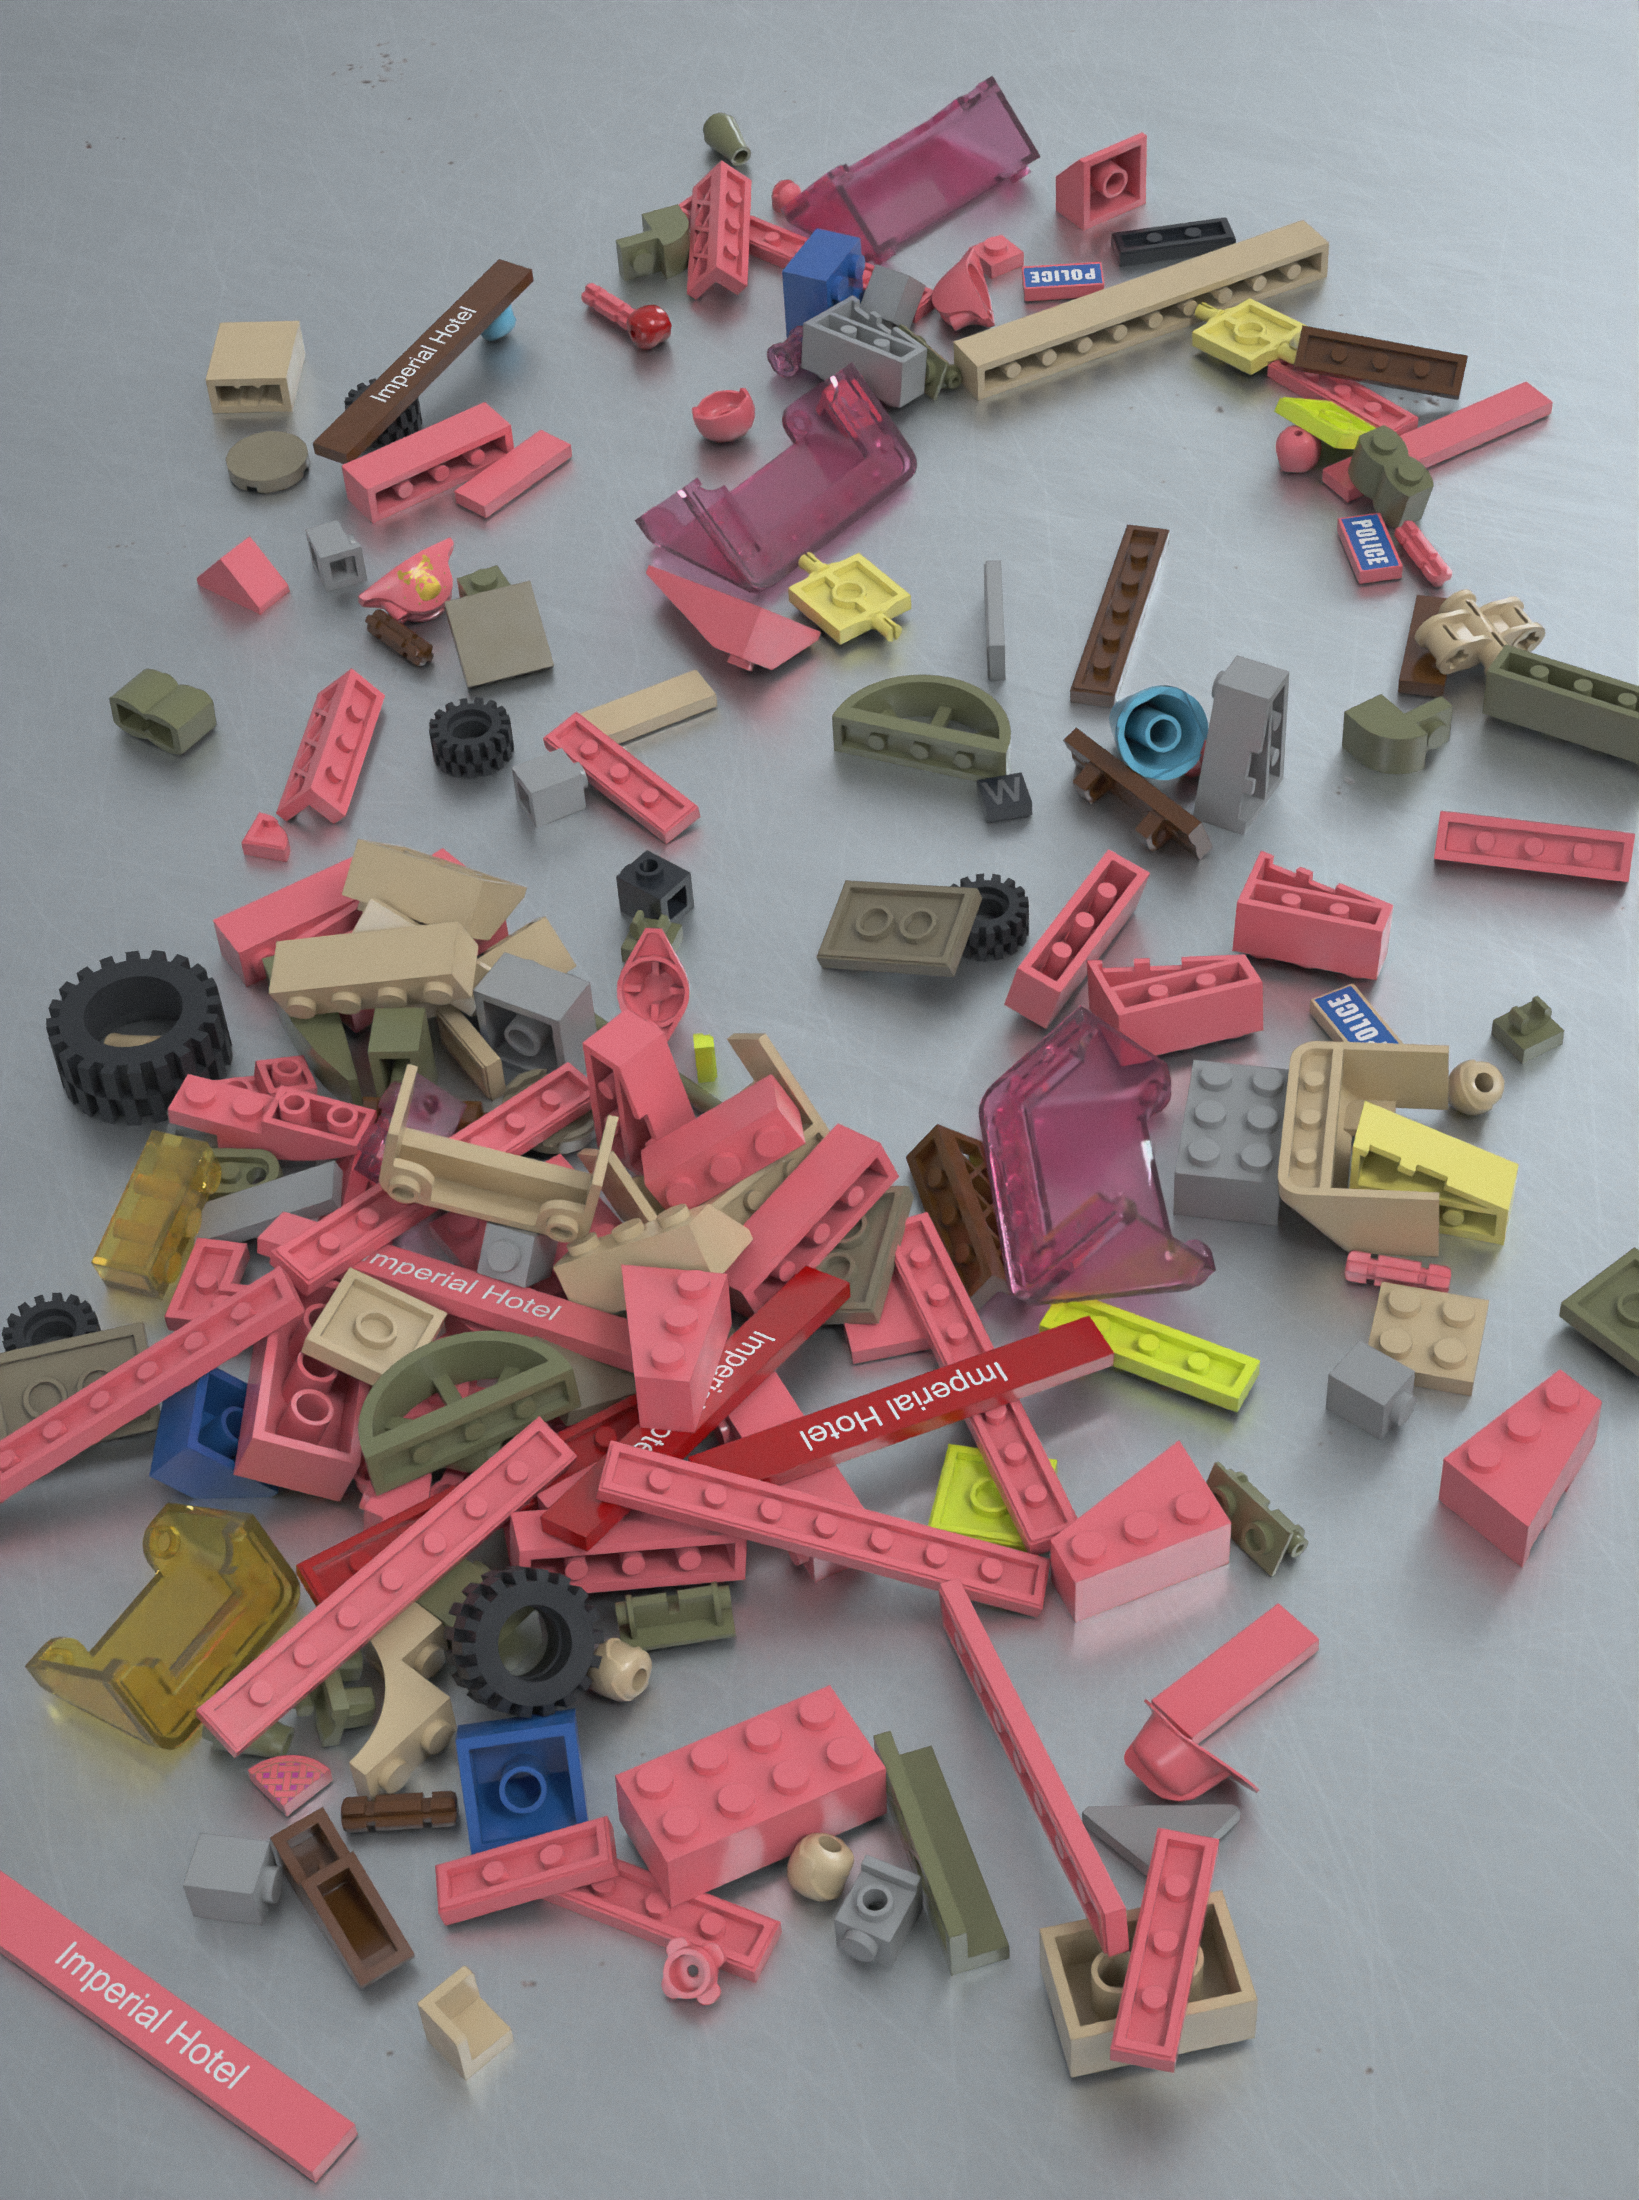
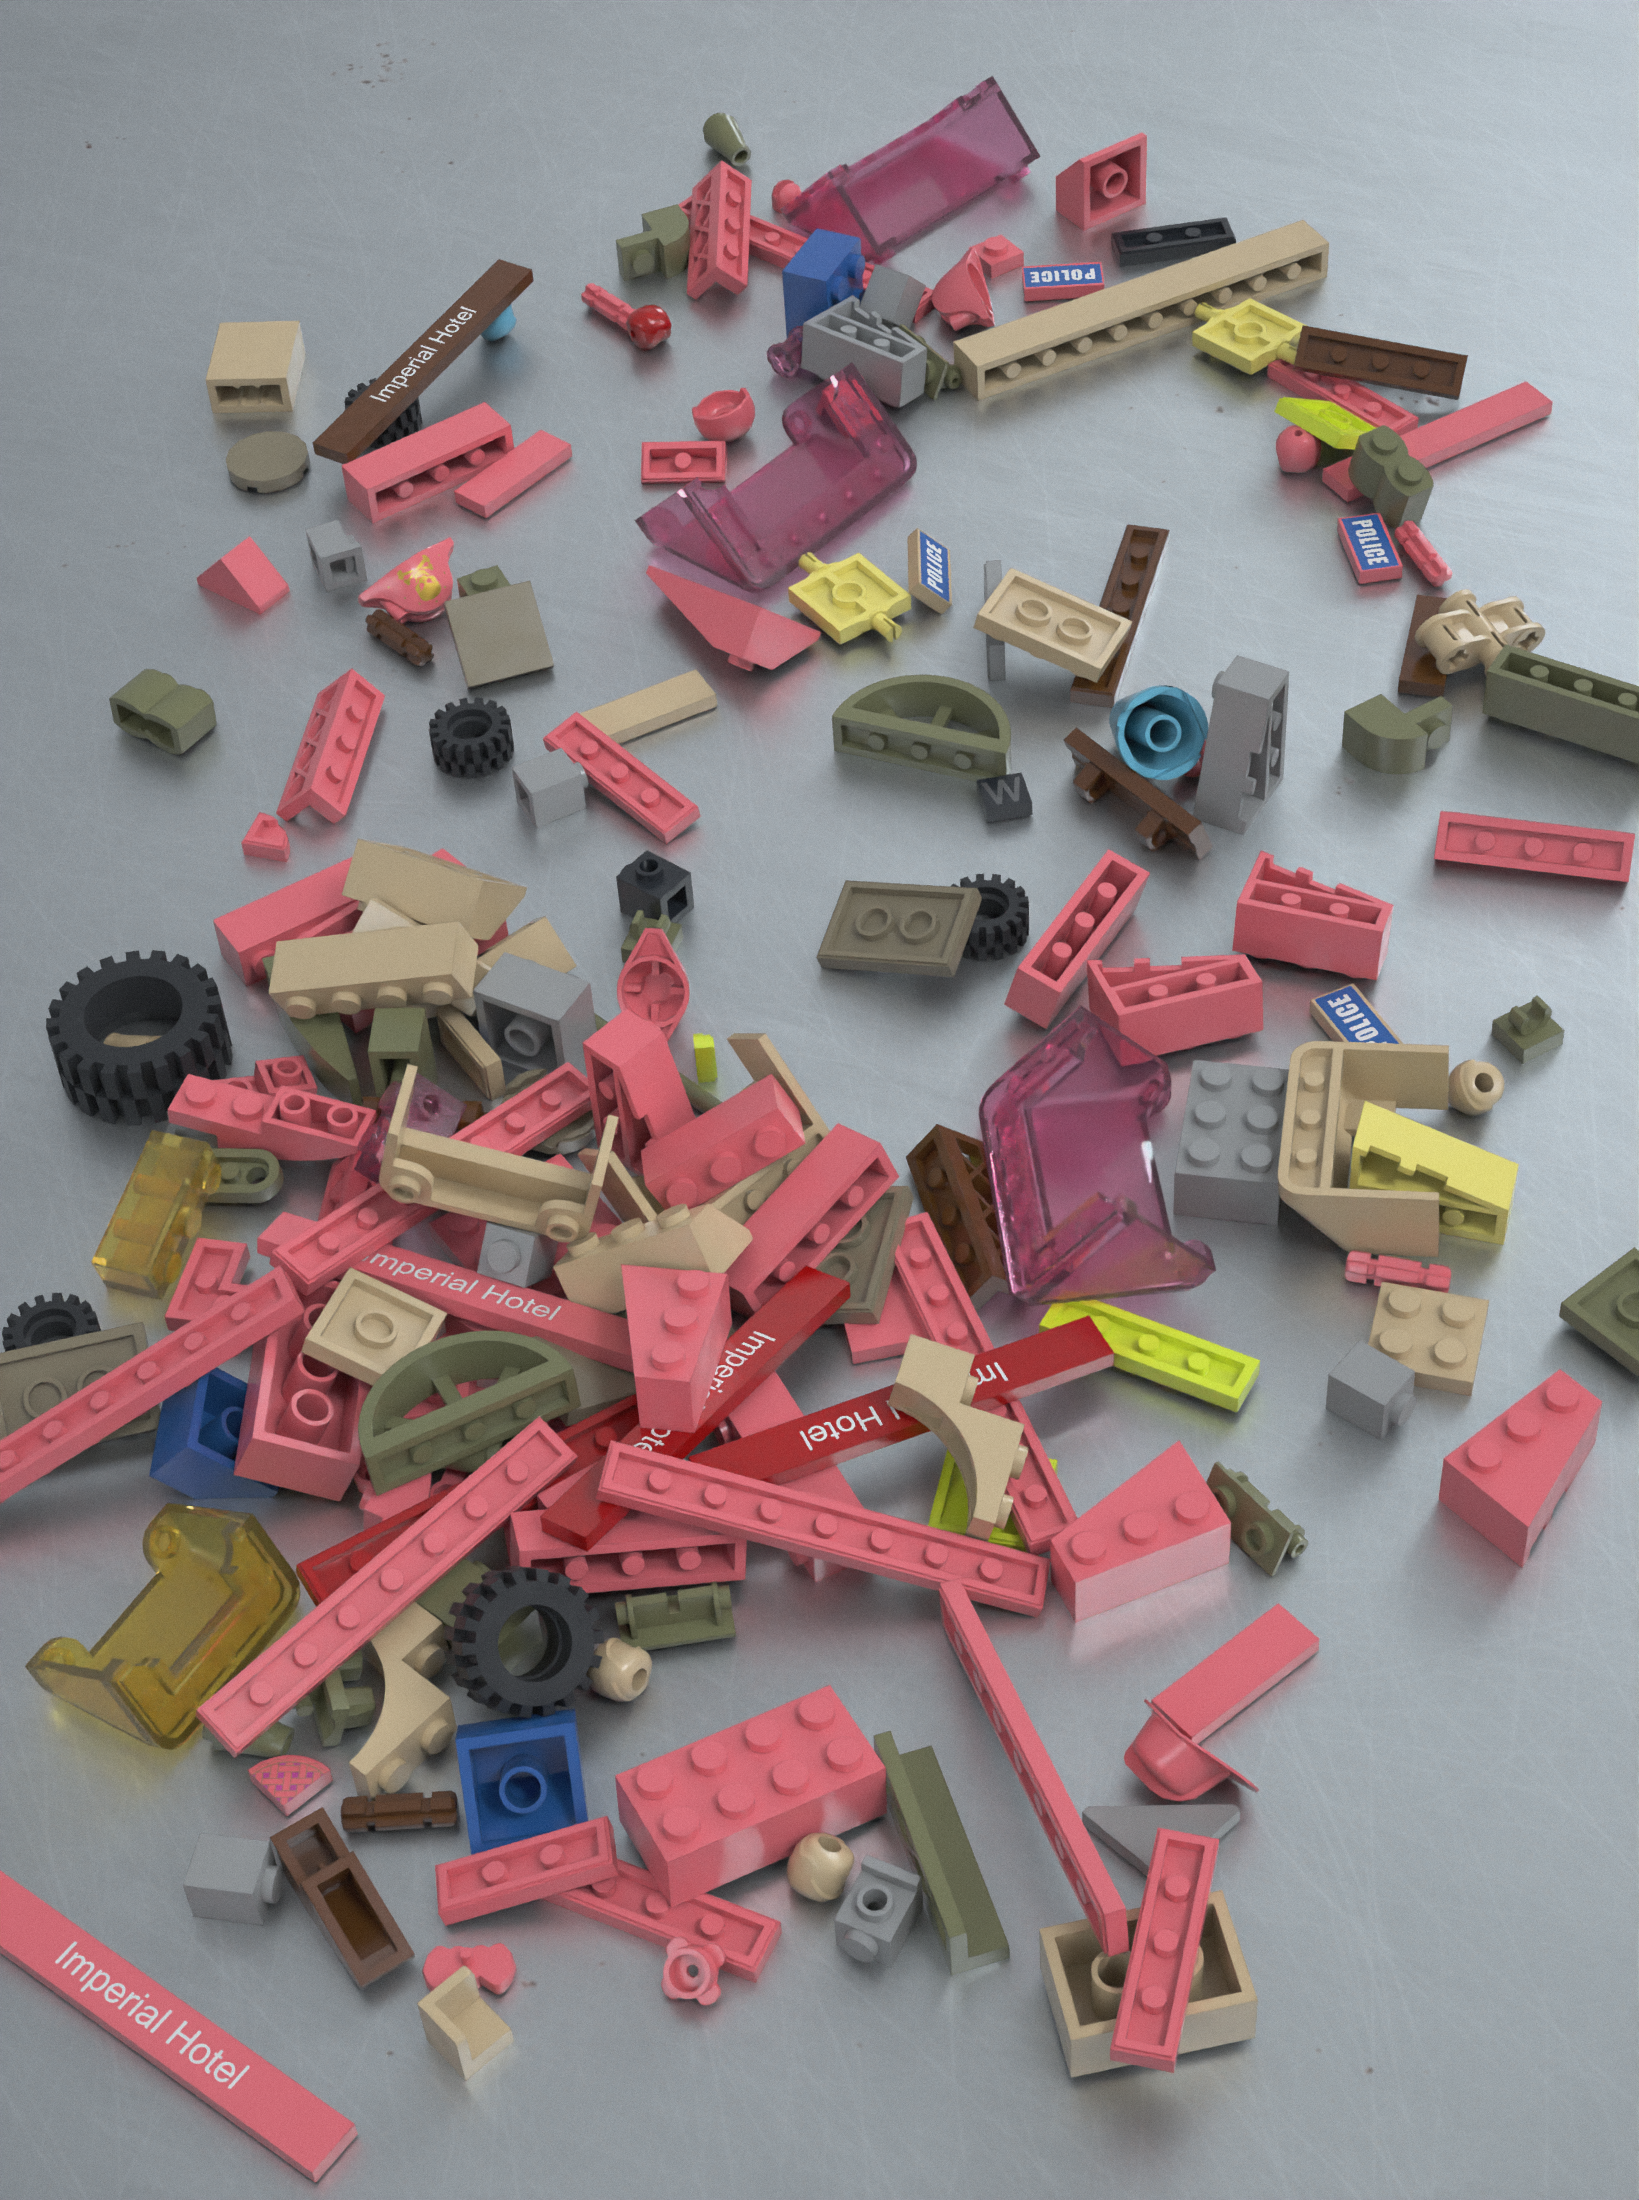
(252, 1210): light grey tile -> none
(491, 1965): none -> coral piece
(683, 462): none -> coral slope
(929, 571): none -> tile
(938, 1393): none -> tan arch
(1053, 625): none -> tan plate

